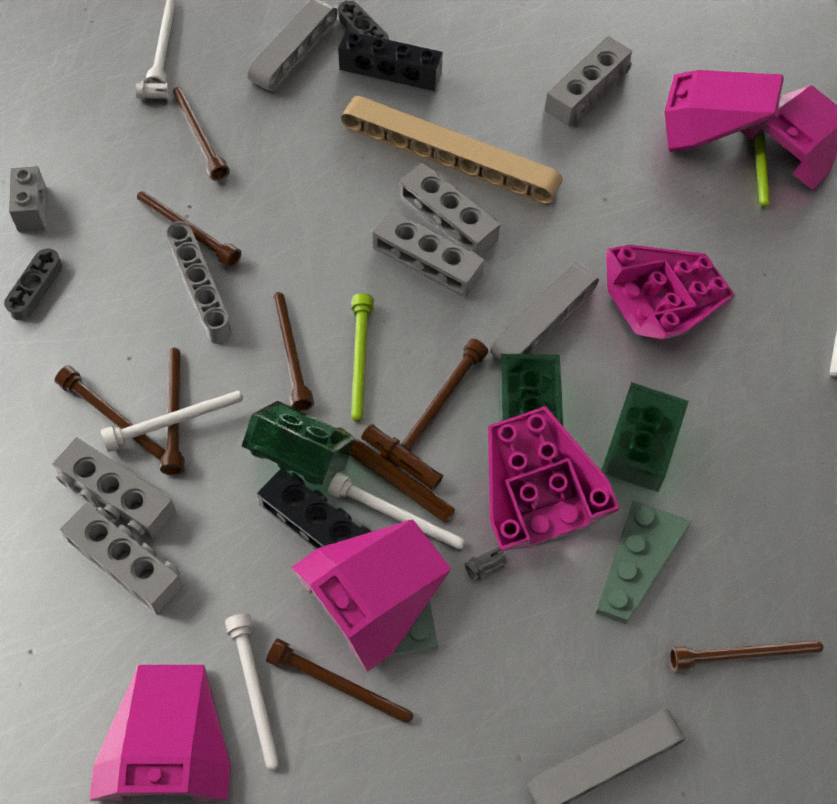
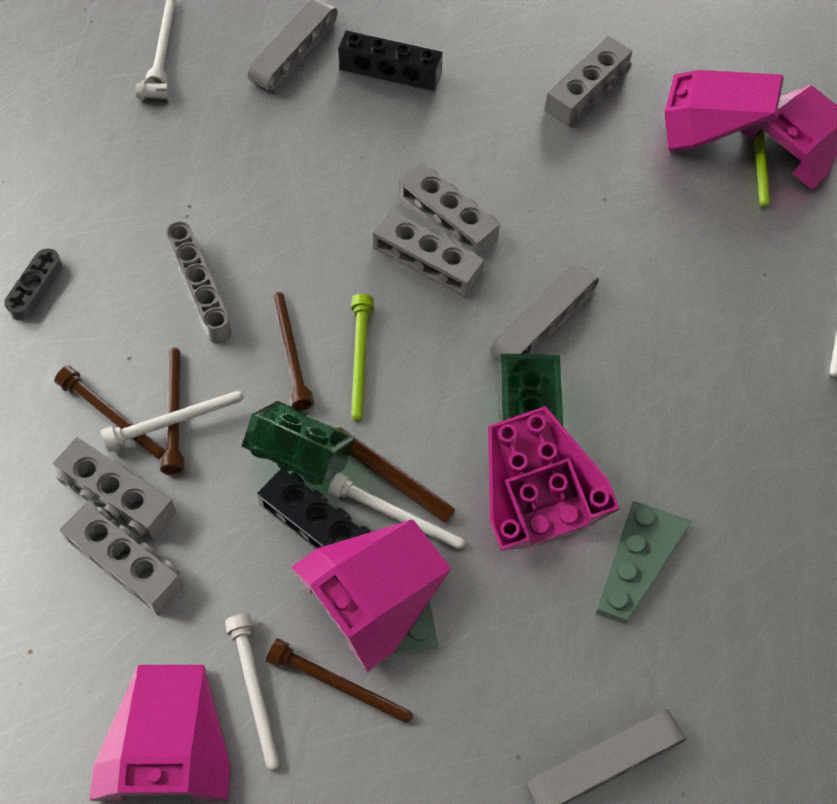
(27, 198): light grey brick -> none
(216, 166): reddish brown piece -> none
(227, 253): reddish brown piece -> none
(345, 16): dark grey beam -> none
(393, 450): reddish brown pin -> none
(452, 149): tan beam -> none
(473, 353): reddish brown piece -> none
(485, 563): dark grey pin -> none
(645, 437): clear green brick -> none
(664, 289): dark pink wedge -> none
(685, 658): reddish brown piece -> none

